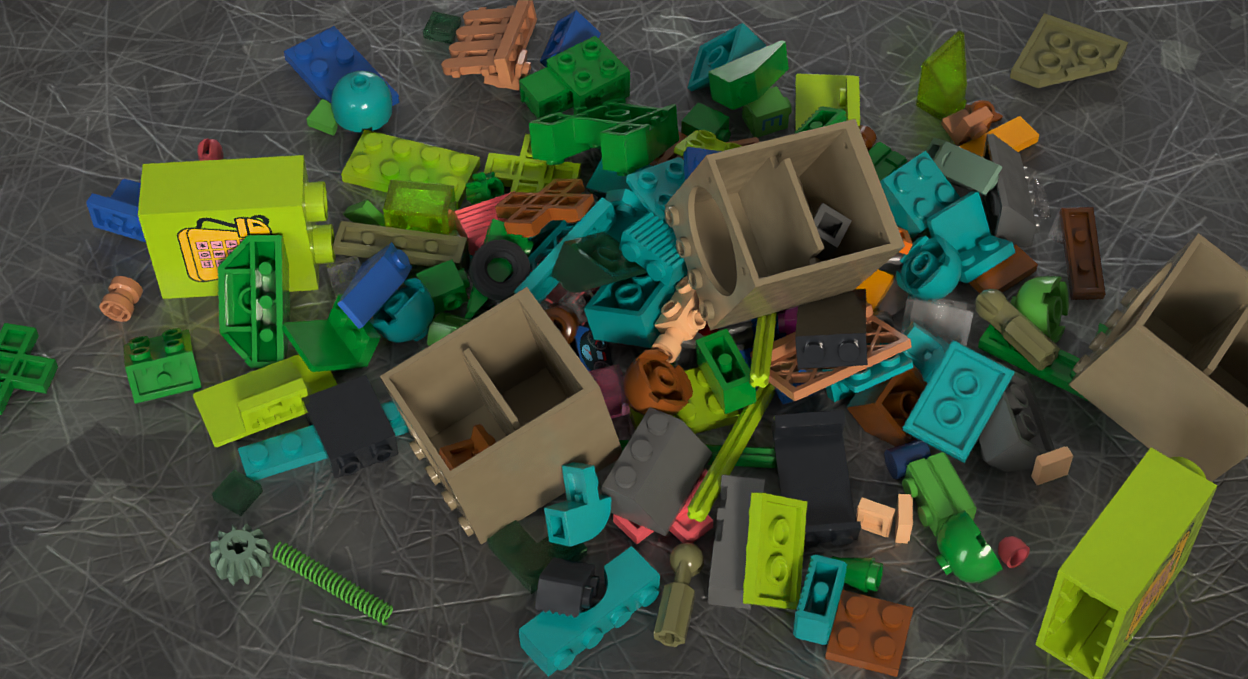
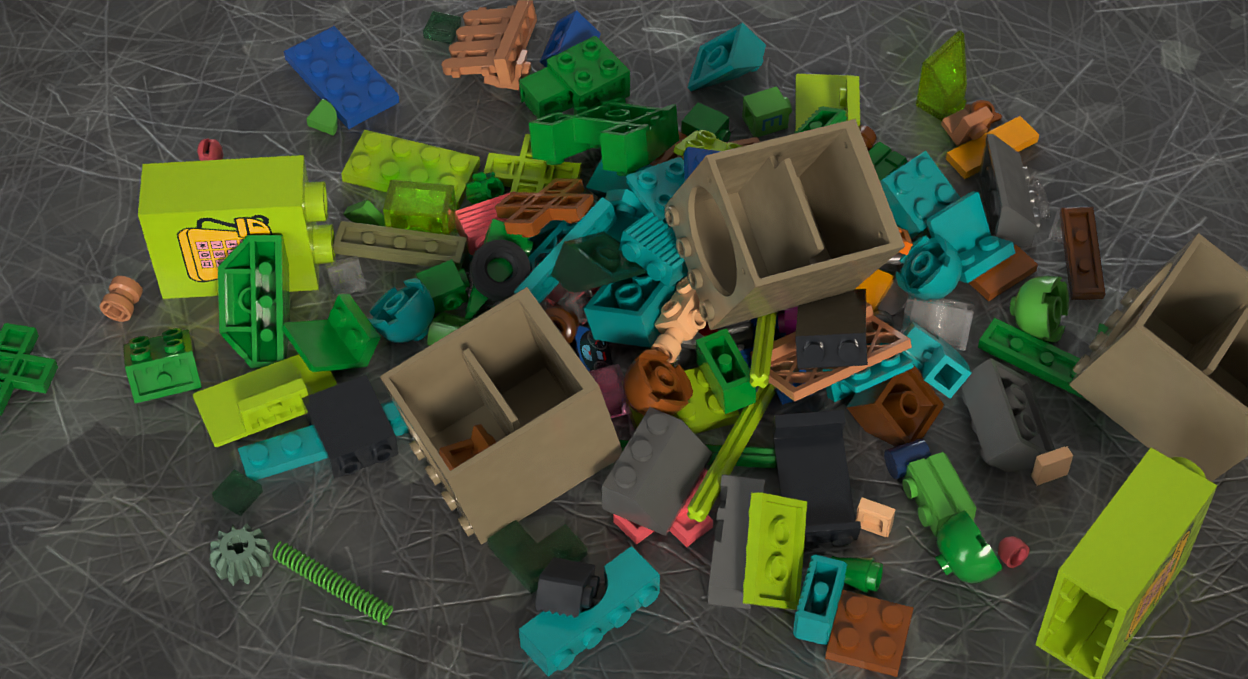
(118, 212): blue bracket -> none
(361, 101): teal cylinder -> none
(374, 284): blue slope -> none
(583, 512): teal brick -> none
(678, 596): olive piece -> none
(748, 76): green slope -> none
(831, 228): dark grey brick -> none
(903, 518): light nougat tile -> none
(958, 401): teal tile -> none
(964, 167): sand green slope -> none
(1016, 328): olive piece -> none
(1065, 52): olive plate -> none

